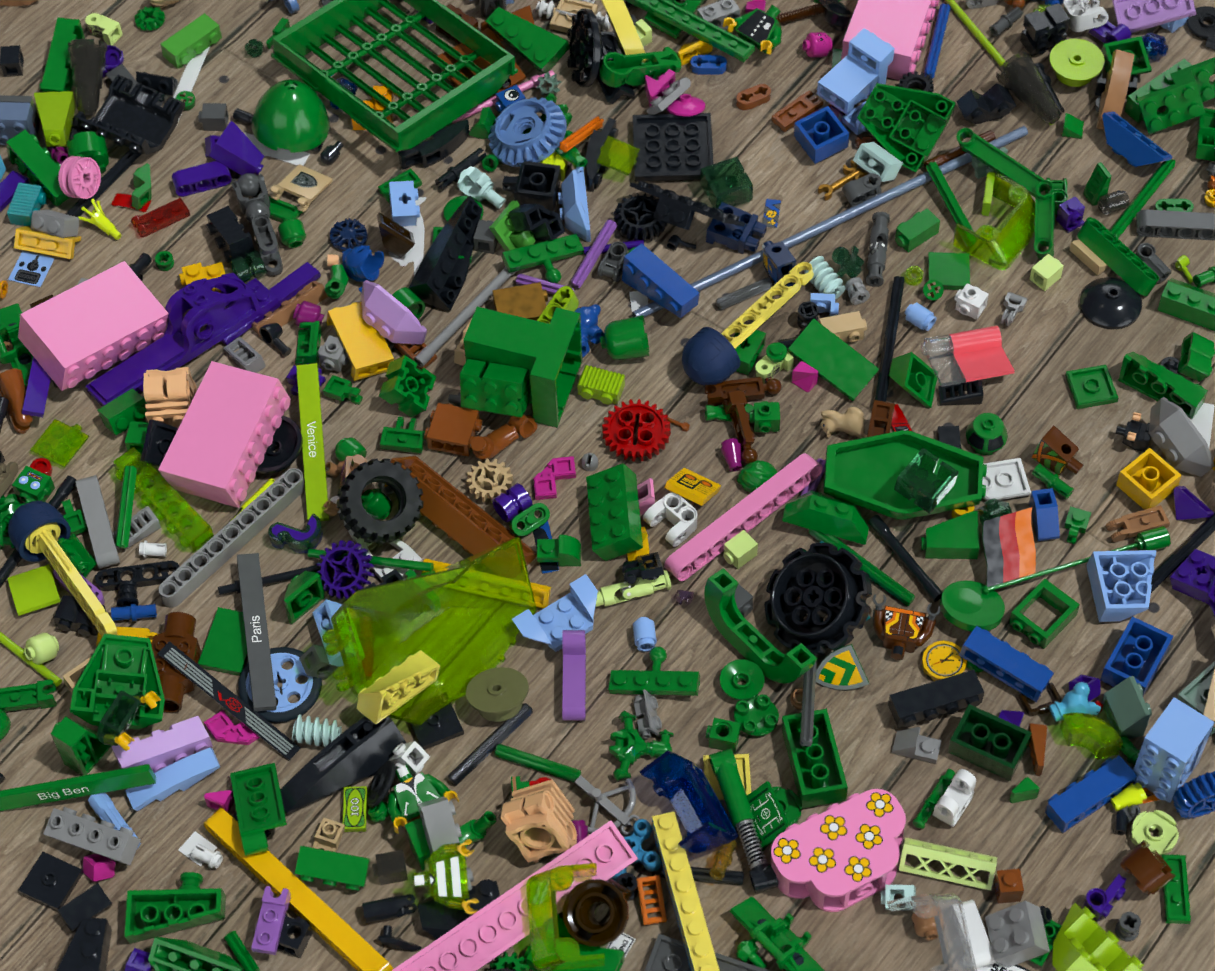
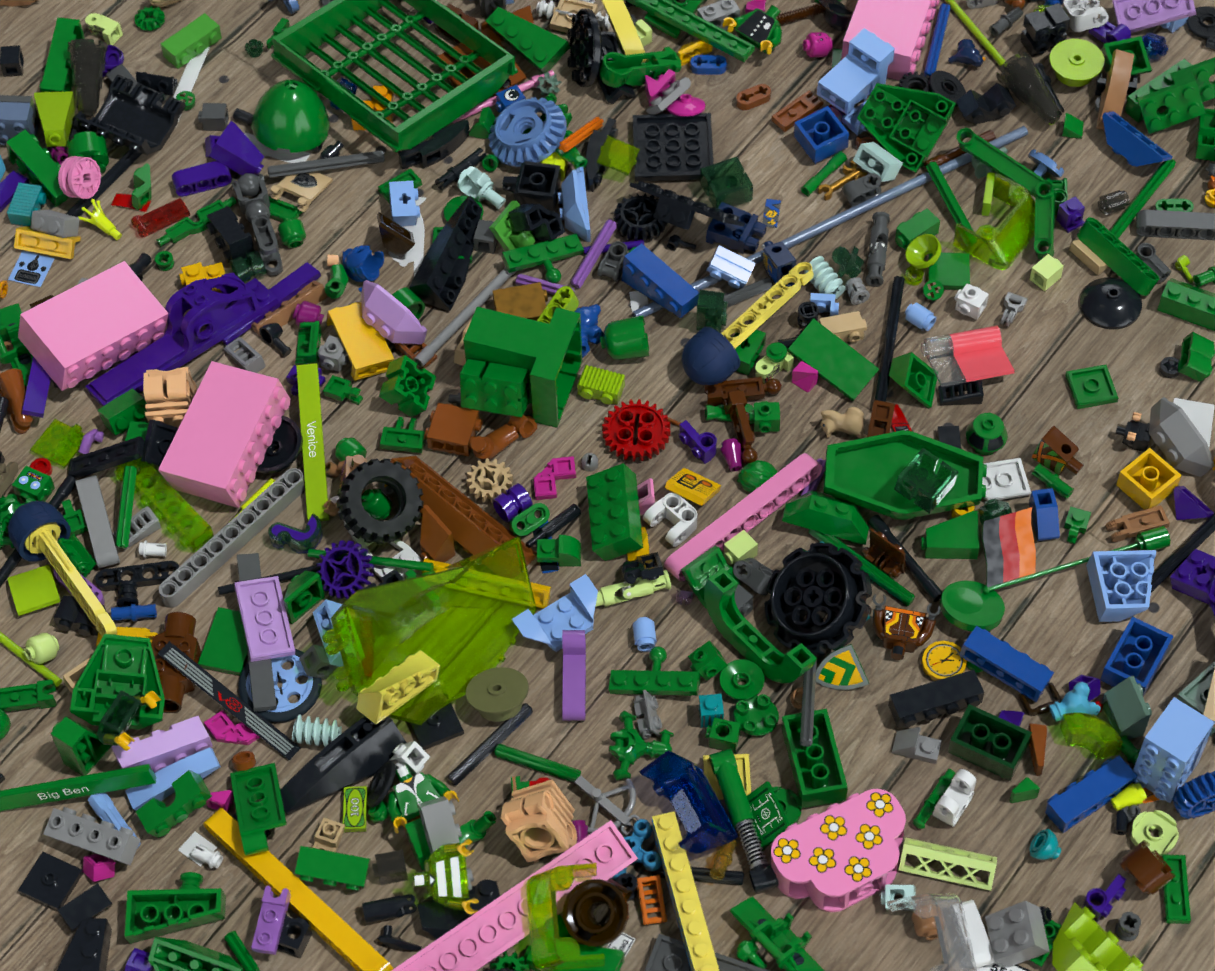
(88, 439): none -> medium lavender arm
(106, 458): none -> black tile
(188, 227): none -> green piece
(190, 795): none -> green arch
(244, 760): none -> dark orange tile
(264, 618): none -> lavender tile
(326, 164): none -> dark grey axle
(348, 234): dark blue wheel -> none
(436, 538): none -> dark orange slope
(556, 524): none -> black axle
(697, 442): none -> dark purple plate
(704, 567): none -> green slope
(707, 660): none -> green brick
(710, 707): none -> teal brick
(711, 310): none -> clear green brick
(730, 267): none -> brick
(753, 574): none -> dark grey piece
(815, 181): none -> green piece
(883, 551): none -> reddish brown hinge
(920, 248): none -> lime piece
(940, 79): none -> black wheel
(967, 54): none -> dark blue animal
(1008, 886): dark orange brick -> none
(1045, 164): none -> medium blue tile
(1045, 846): none -> teal brick
(1056, 599): green window -> none
(1097, 184): green slope -> none
(1160, 382): green wedge -> none

